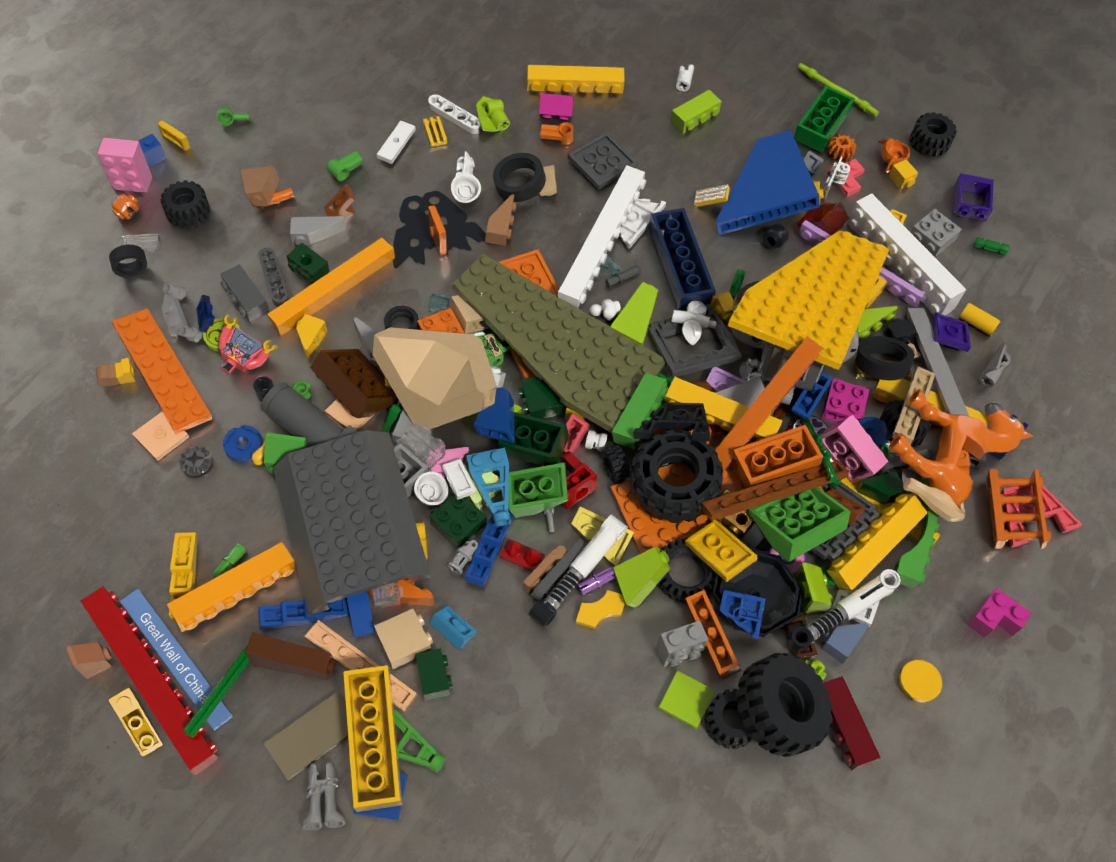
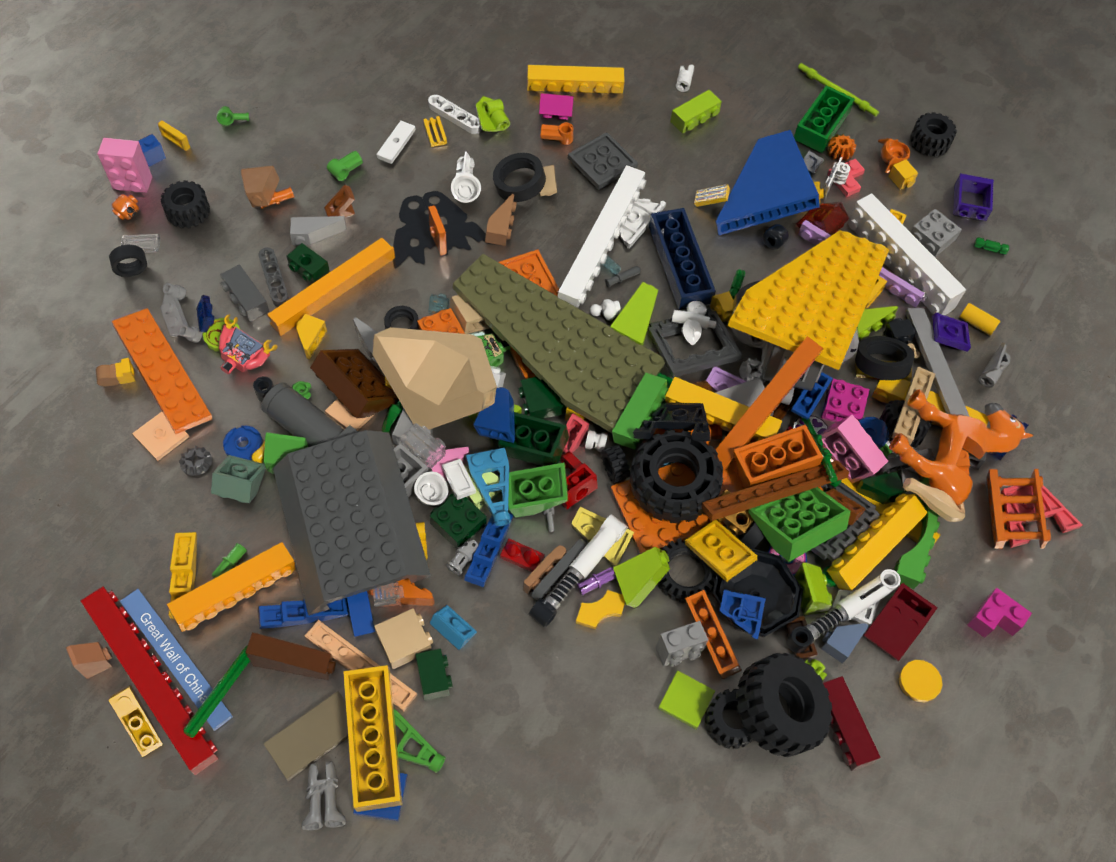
(237, 479): none -> sand green slope
(900, 621): none -> dark red slope

